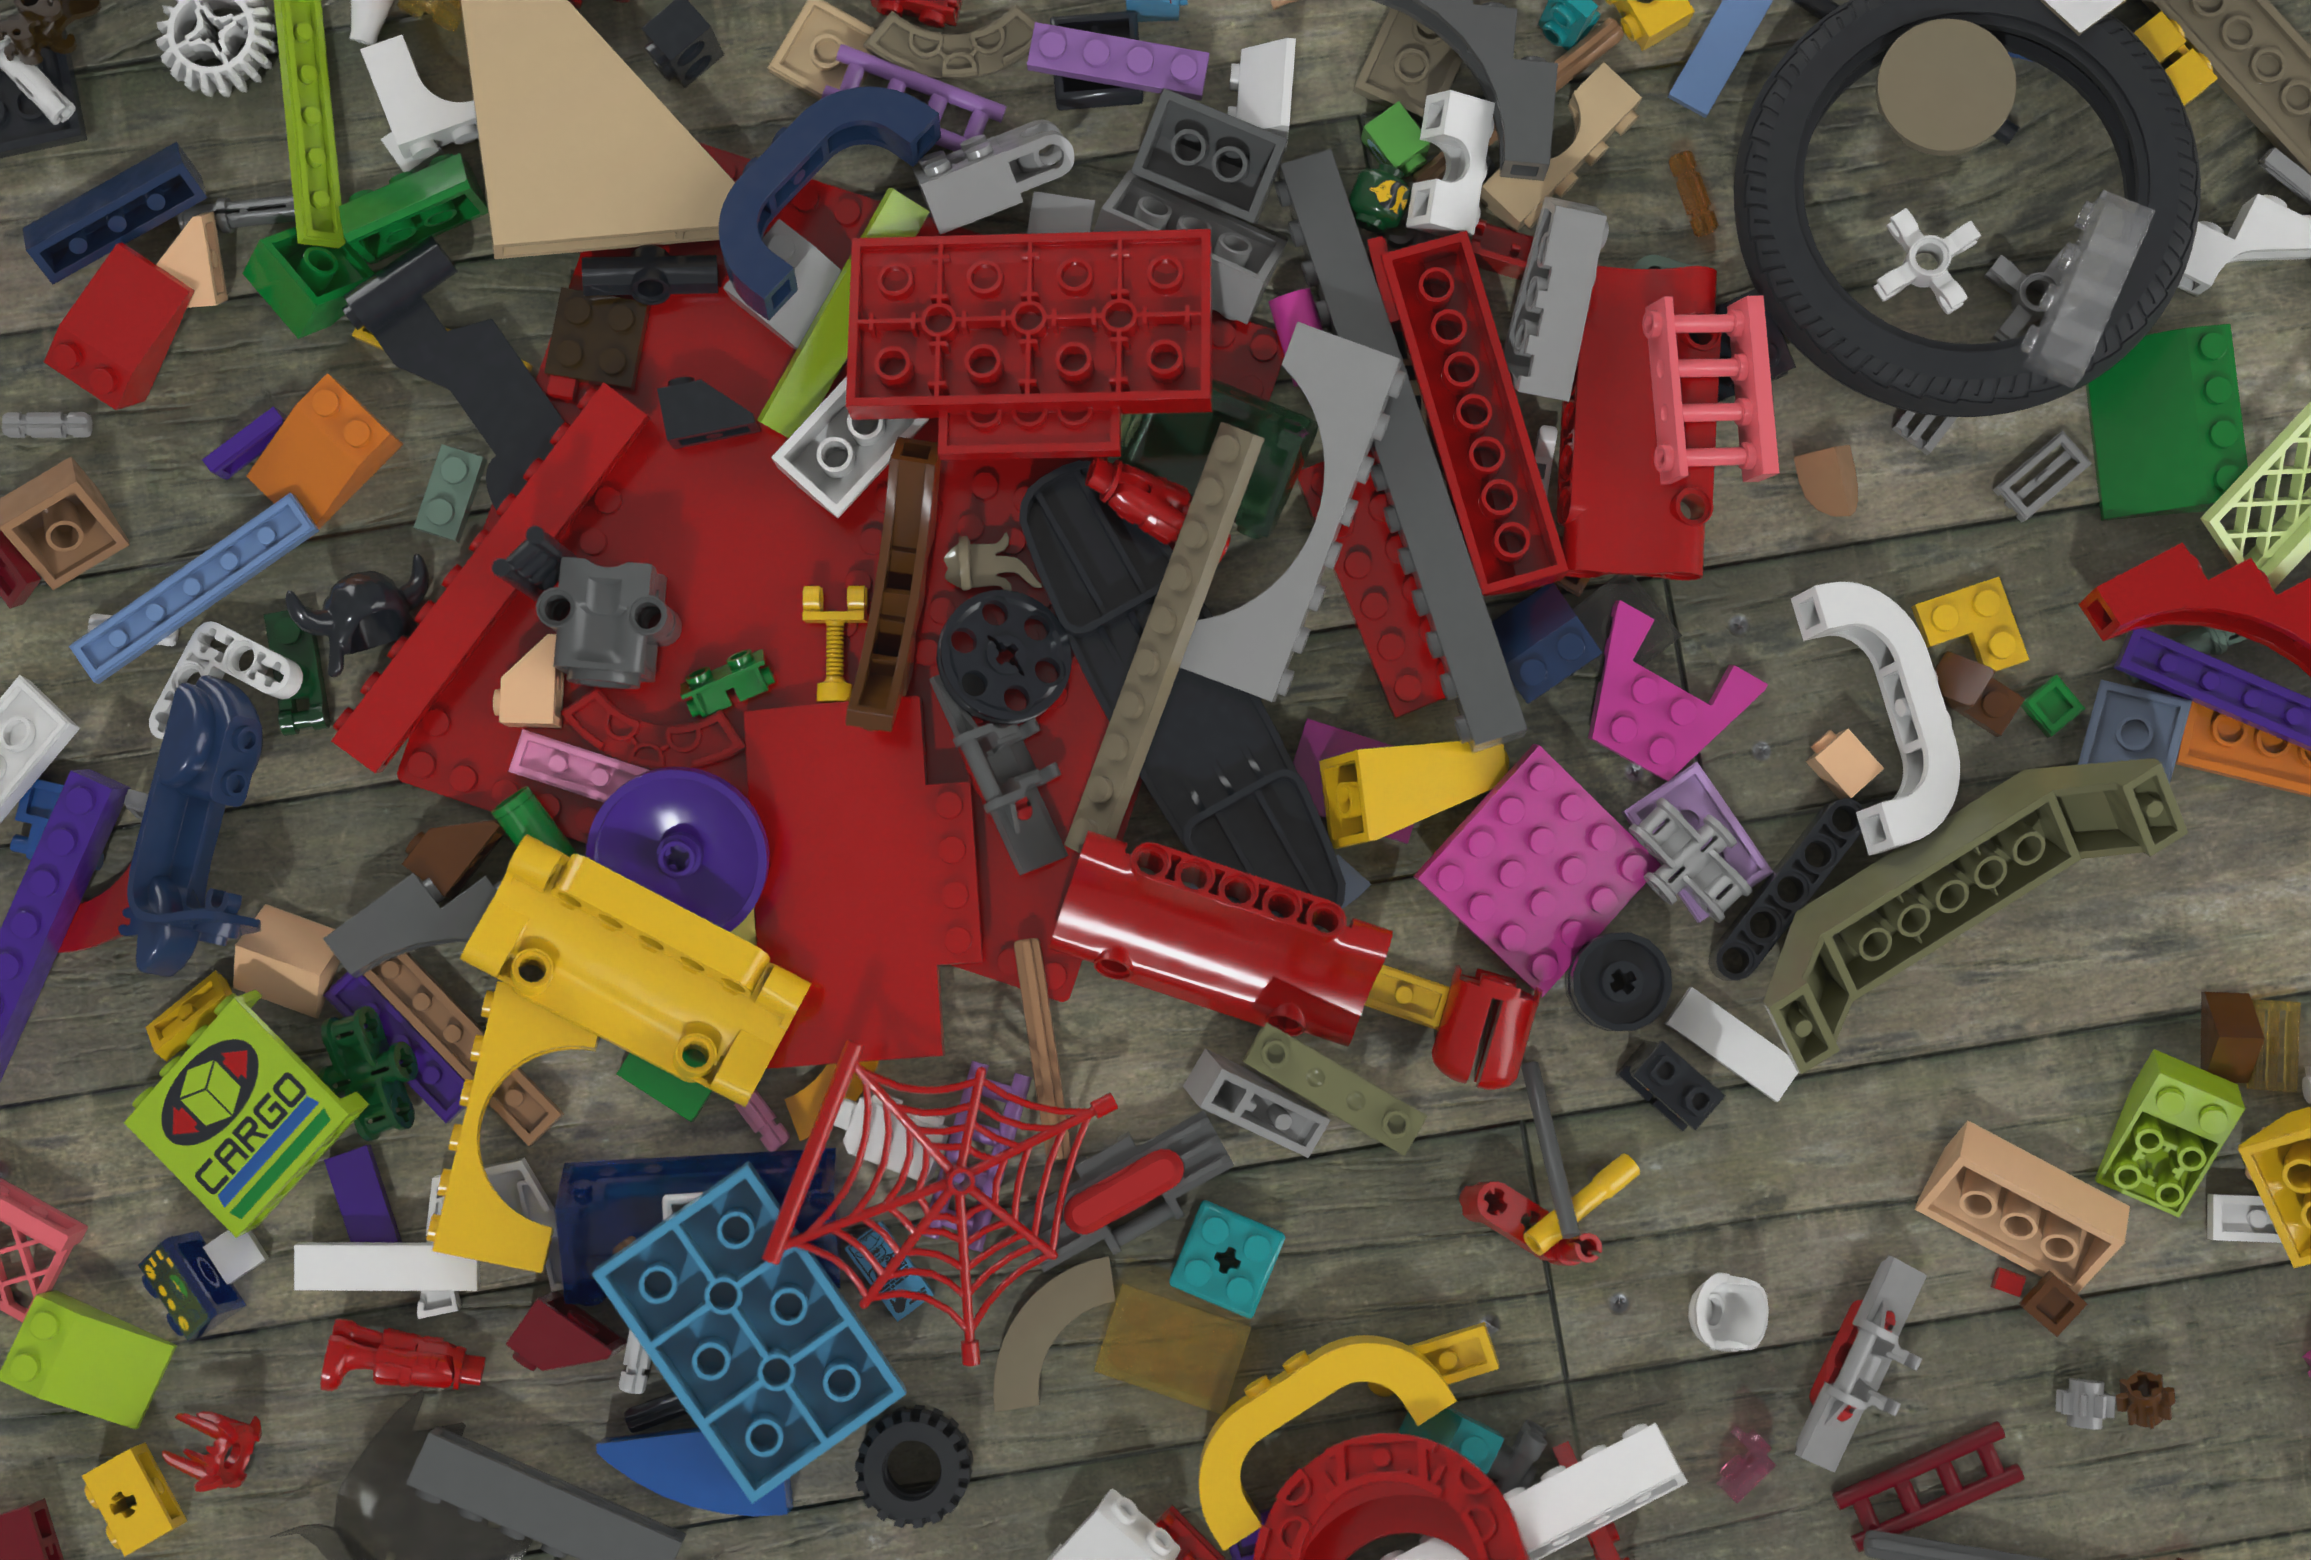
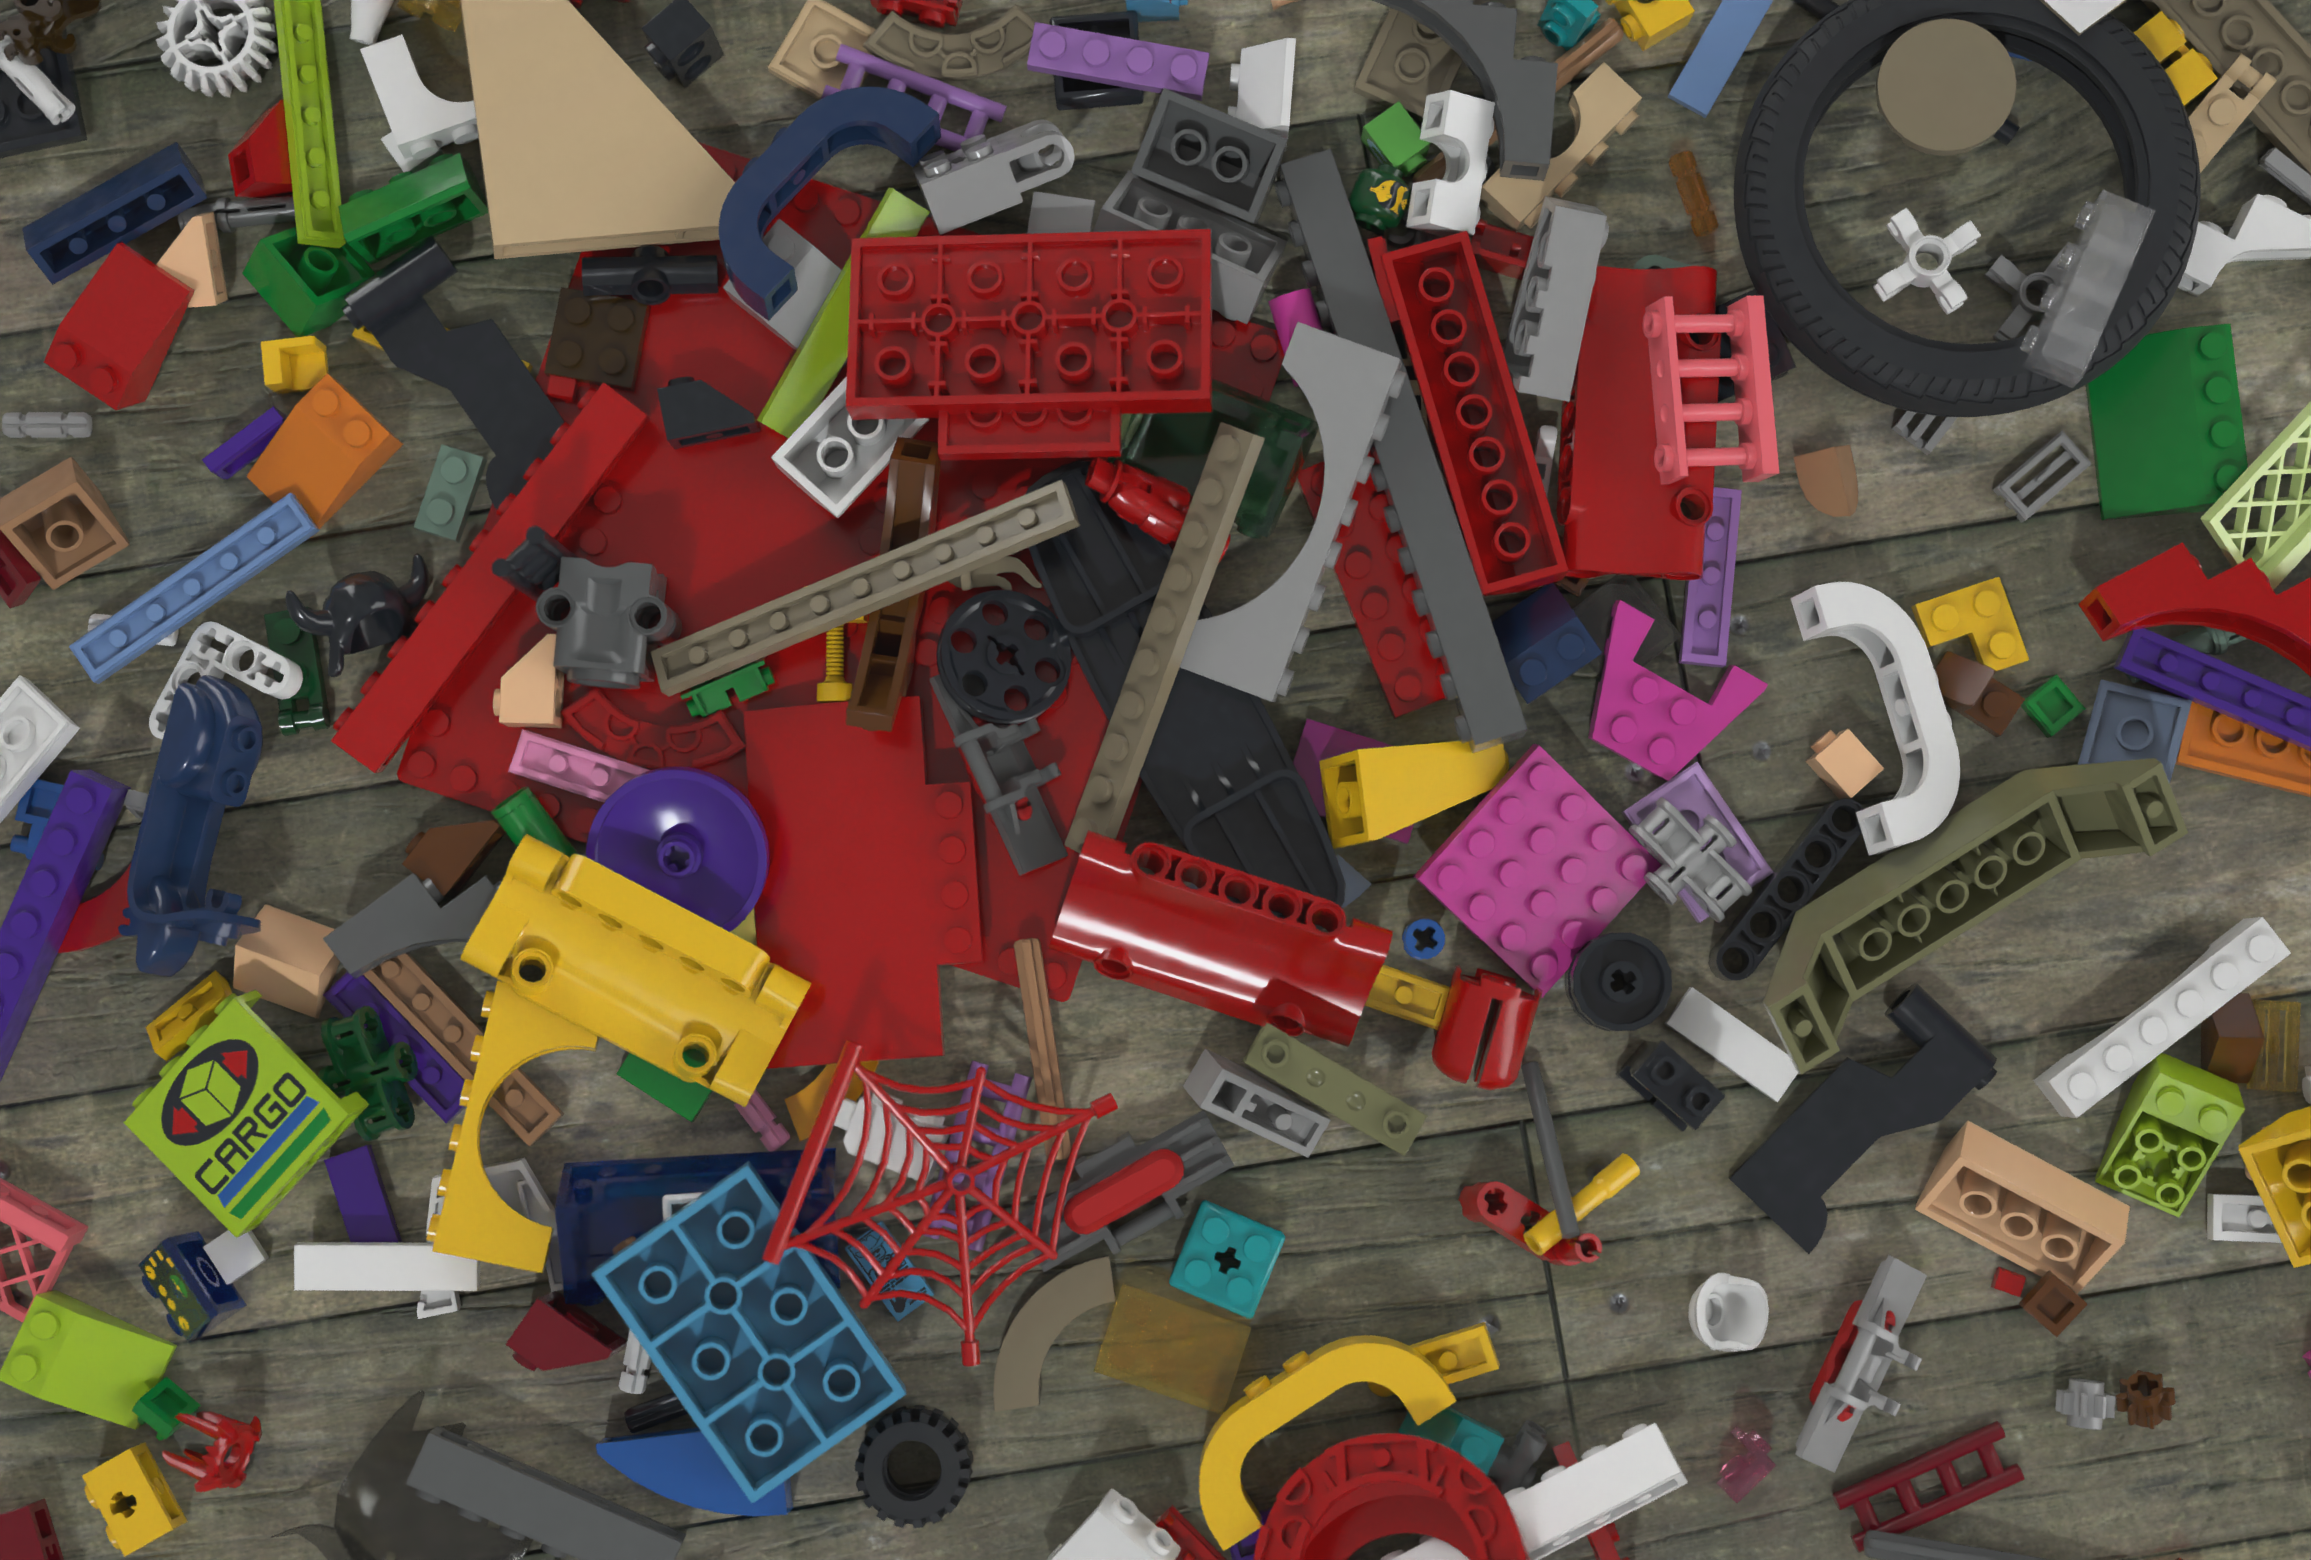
(161, 1406): none -> green tile
(261, 157): none -> red slope
(293, 363): none -> yellow panel
(397, 1358): red piece -> none
(865, 588): none -> dark tan plate
(1437, 937): none -> blue bush
(1710, 598): none -> medium lavender plate
(1858, 1108): none -> black door
(2198, 992): none -> white arch
(2223, 110): none -> tan plate

